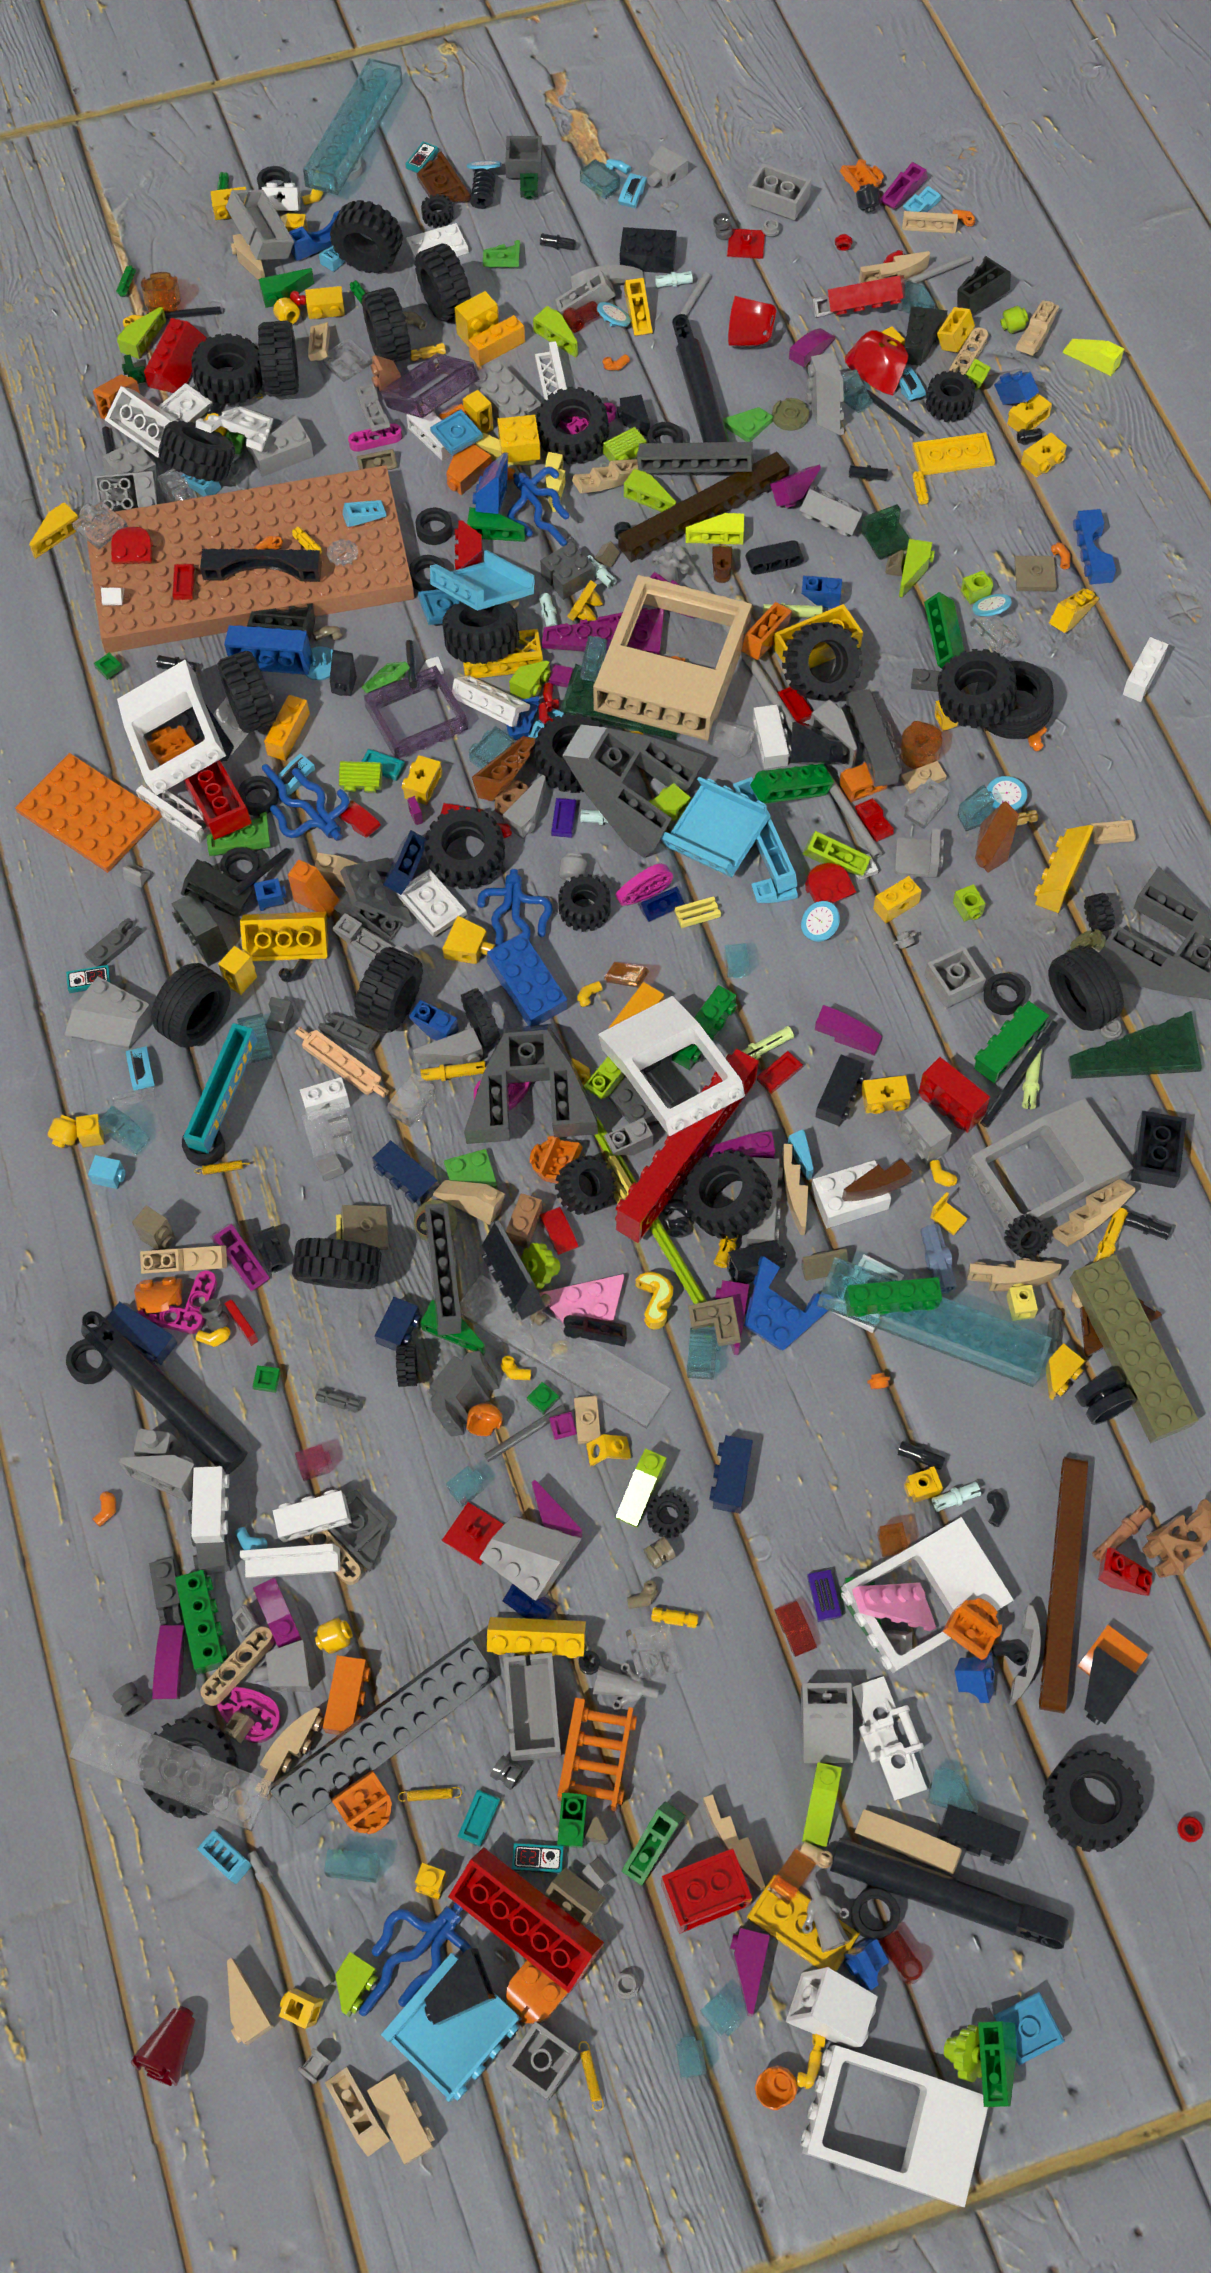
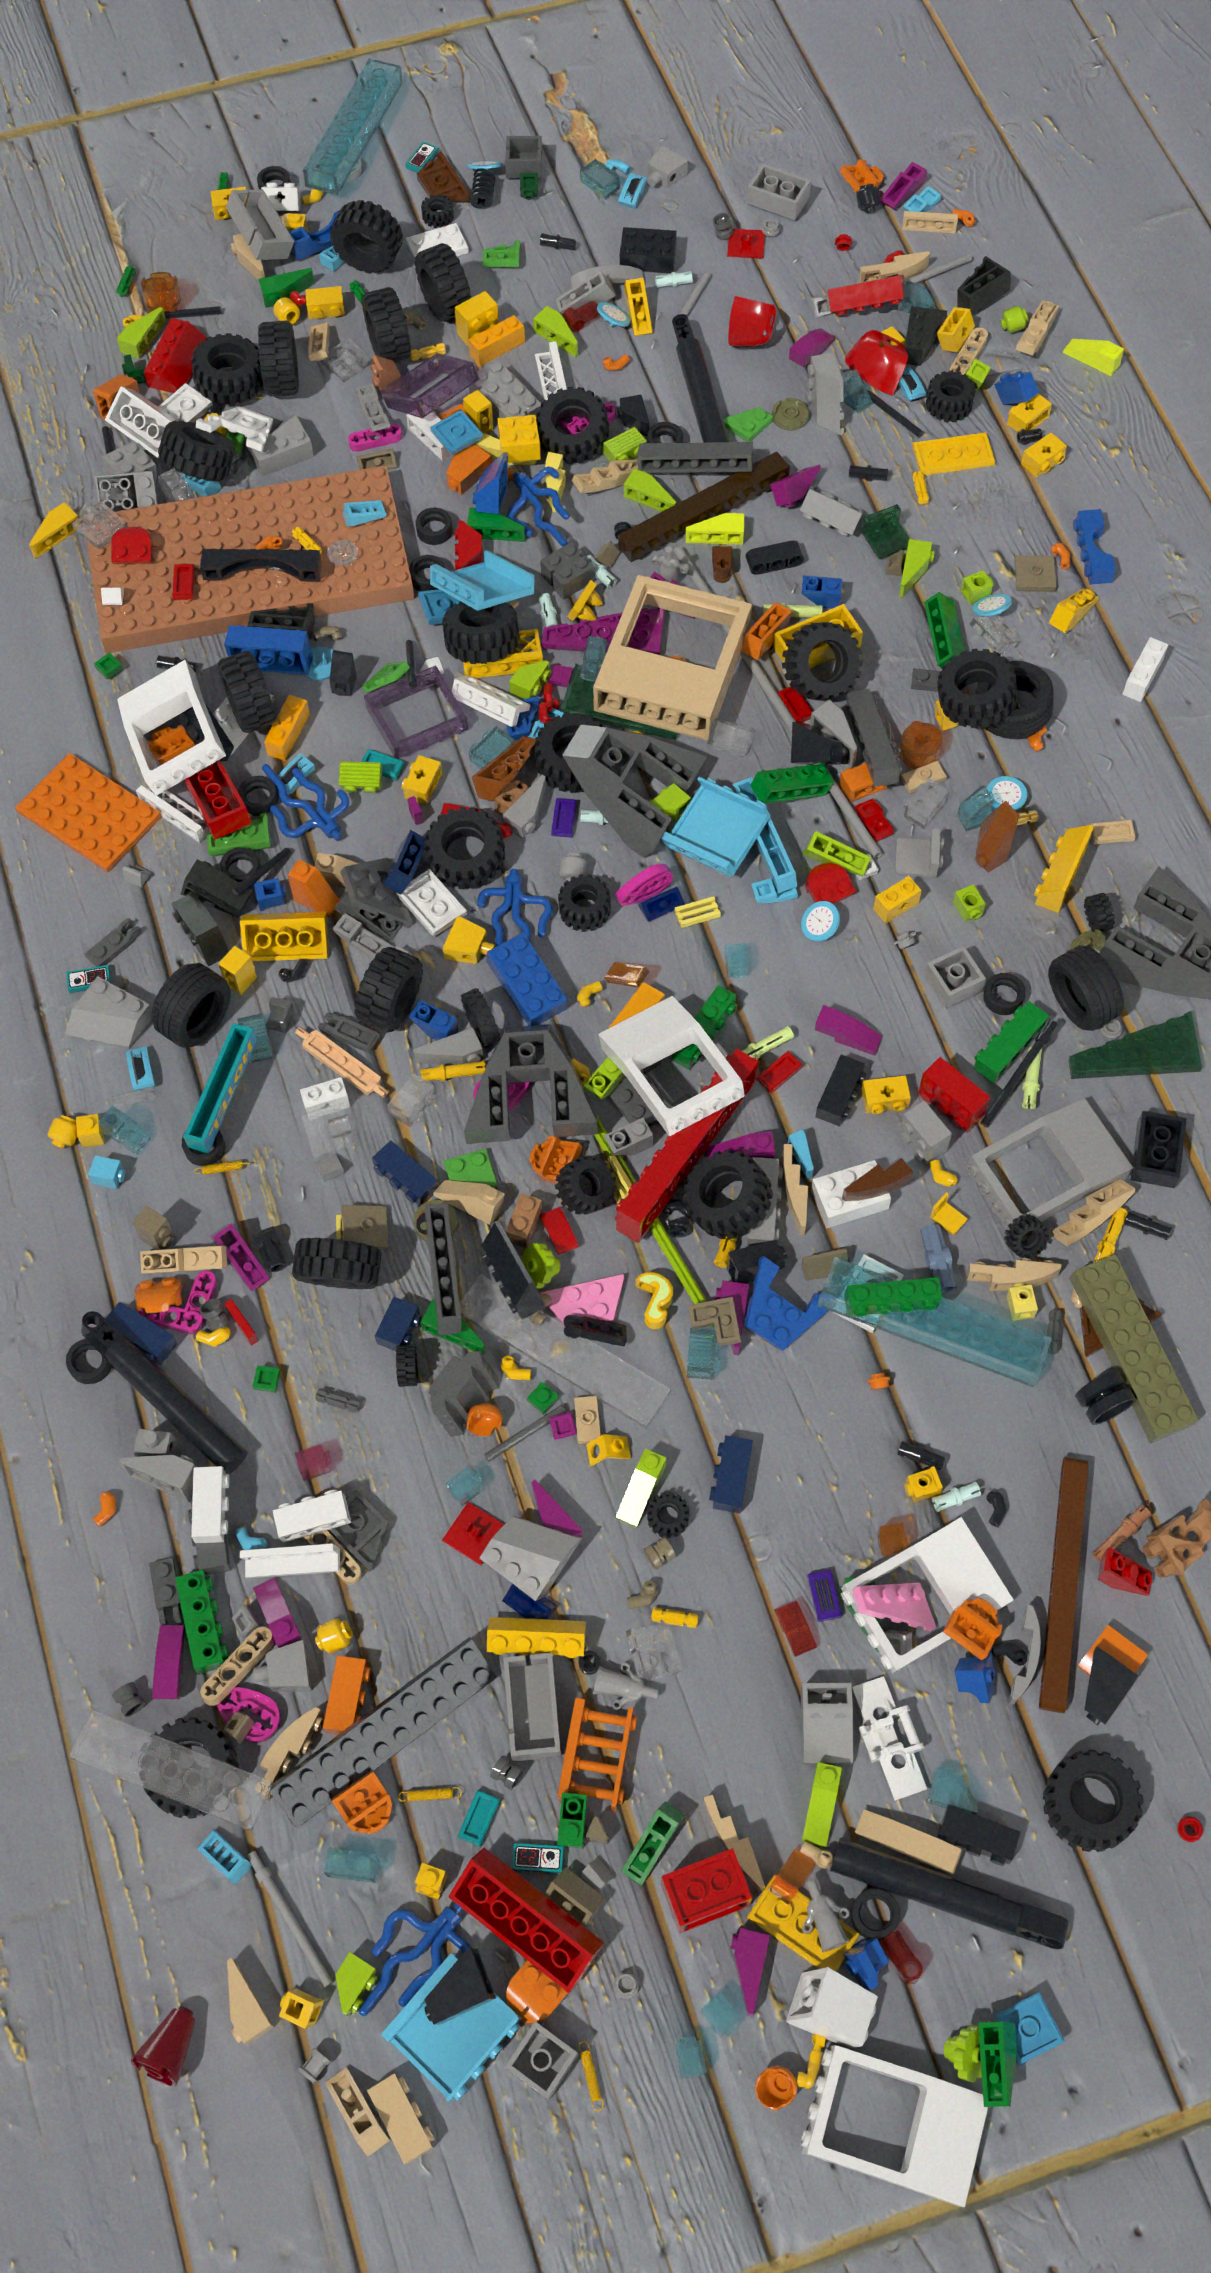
(360, 819): red slope -> none
(771, 736): white brick -> none
(1061, 1369): yellow slope -> none

